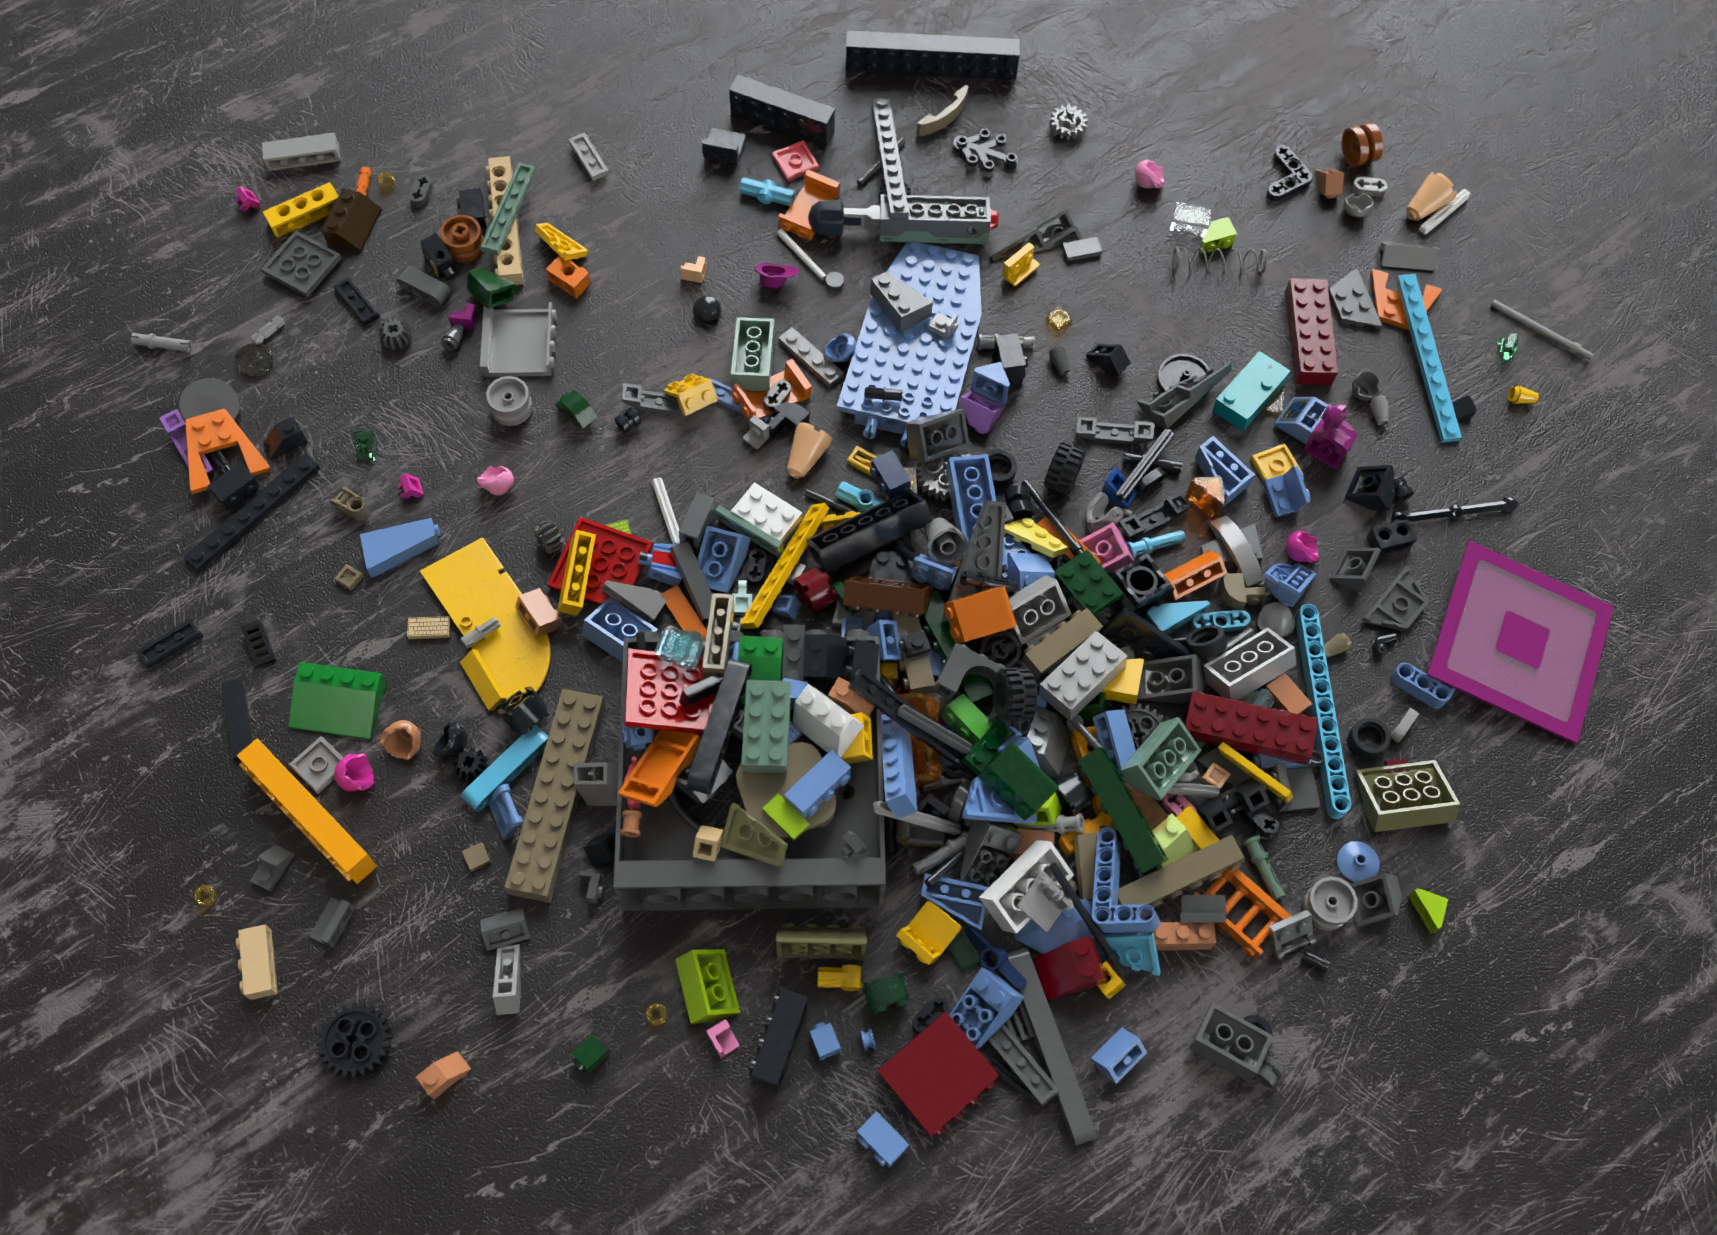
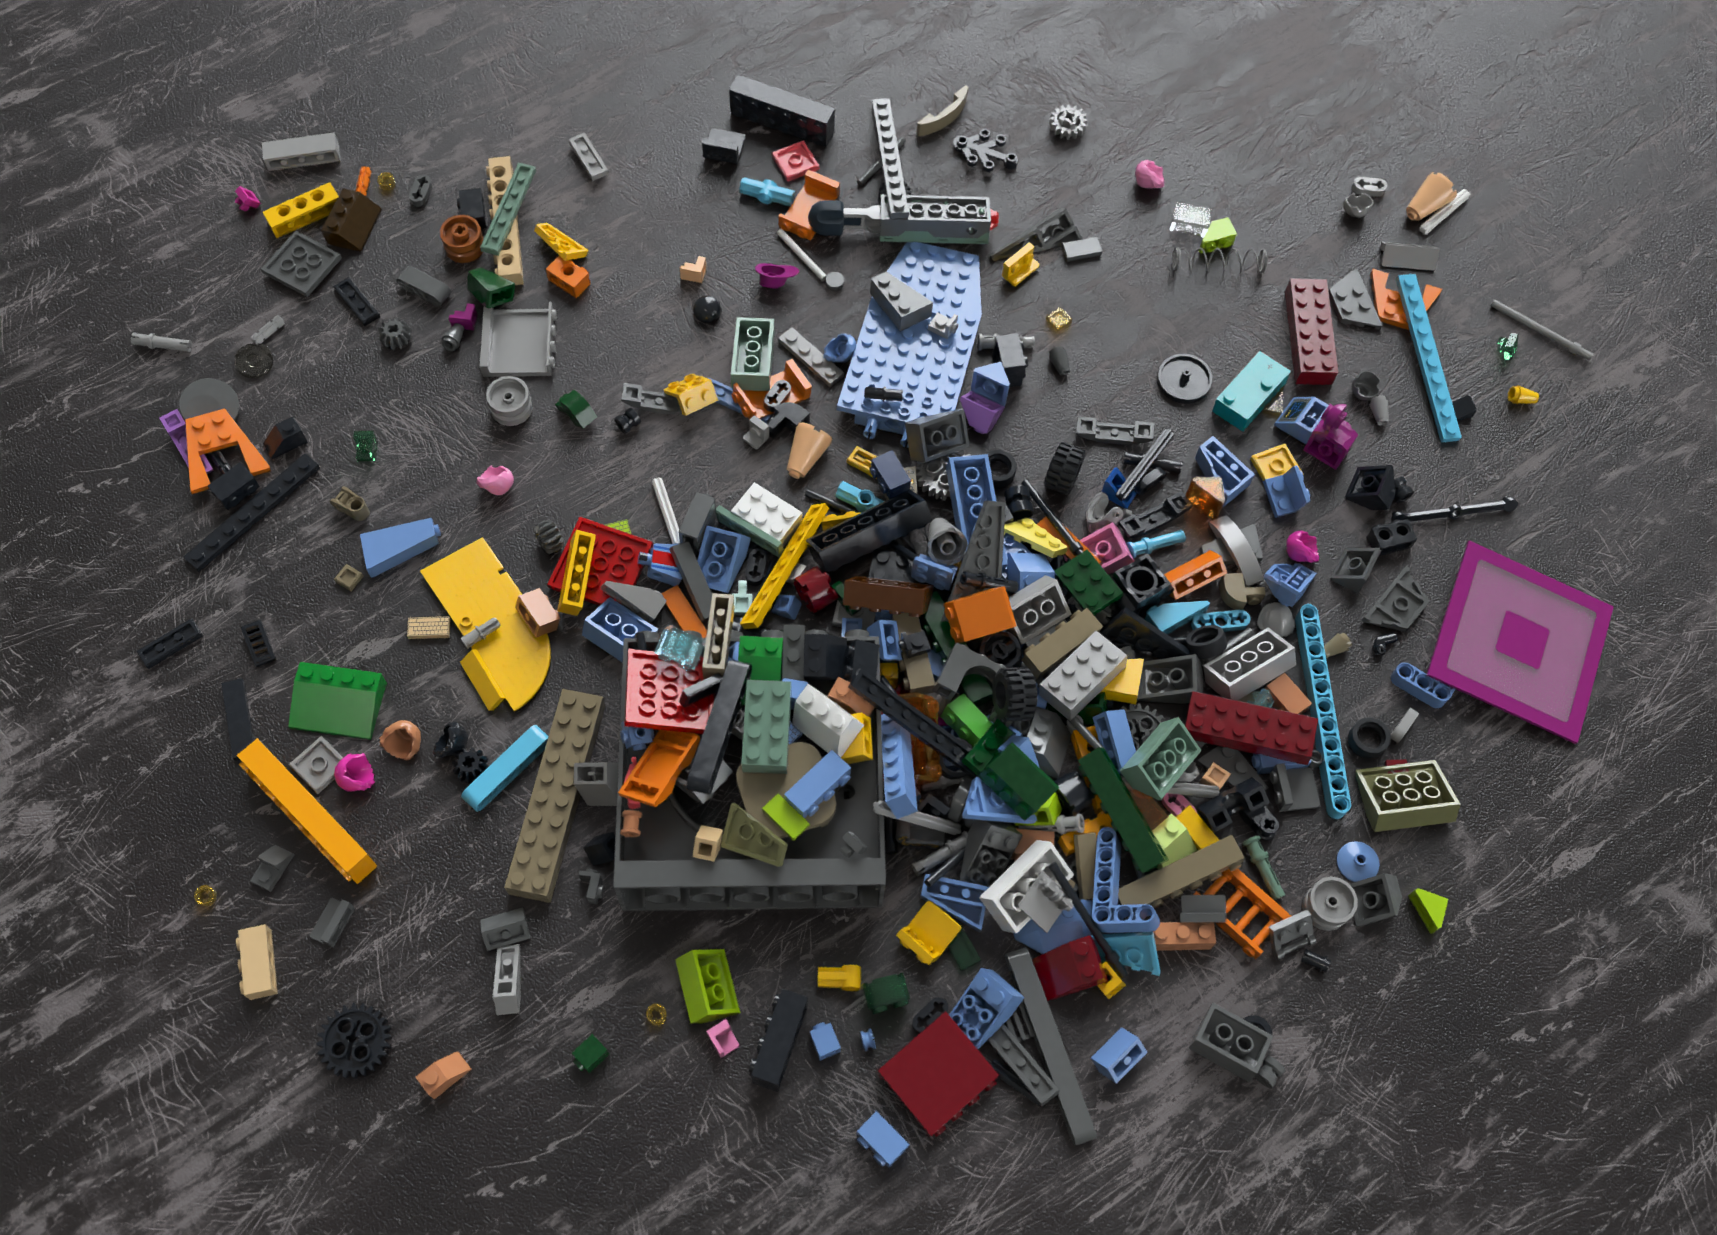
(410, 486): dark pink tile -> none
(438, 257): black torso -> none
(476, 856): dark tan tile -> none
(505, 812): medium blue plate -> none
(523, 710): black brick -> none
(820, 942): olive slope -> none
(932, 54): black brick -> none
(934, 729): dark grey axle -> none
(1003, 964): dark blue piece -> none
(1109, 358): black slope -> none
(1169, 406): dark grey wedge -> none
(1255, 772): yellow tile -> none
(1293, 175): black beam -> none
(1329, 182): nougat slope -> none
(1362, 144): dark orange wheel -> none

